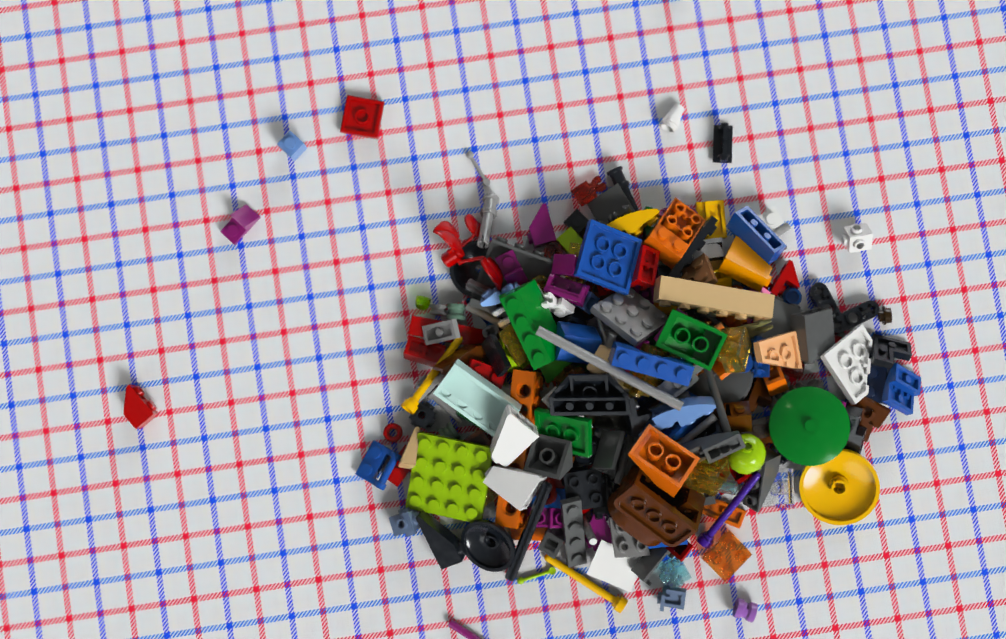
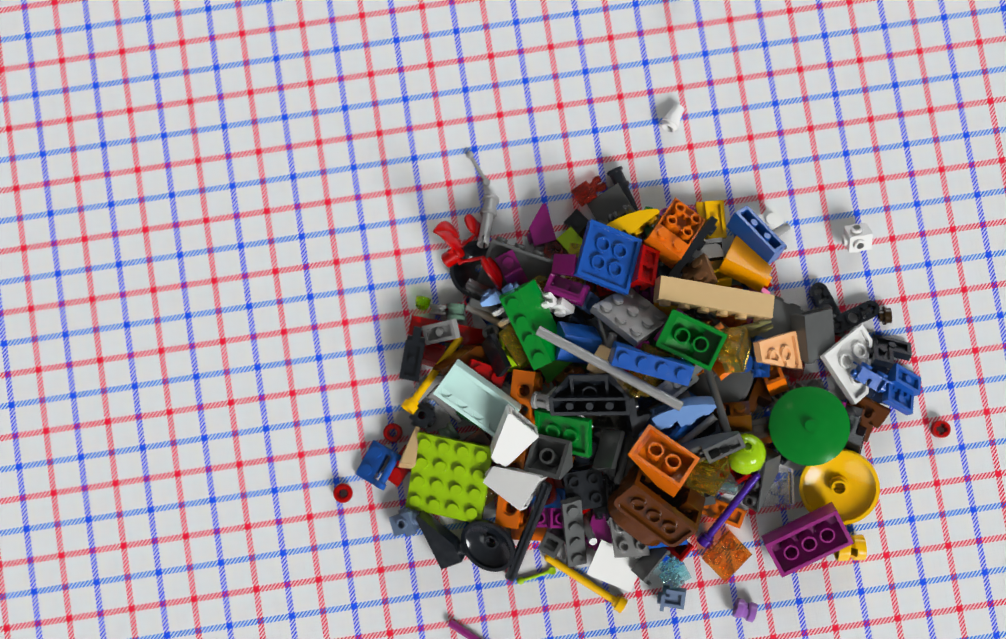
(137, 408): red slope -> none
(240, 224): magenta slope -> none
(292, 145): medium blue brick -> none
(336, 493): none -> red plate
(362, 117): red plate -> none
(413, 356): none -> black hinge
(535, 404): none -> light grey bush
(722, 143): black hinge -> none
(786, 275): red slope -> none
(792, 295): blue plate -> none
(807, 539): none -> magenta slope
(856, 551): none -> yellow wheel
(863, 373): none -> blue hinge
(935, 433): none -> red bush

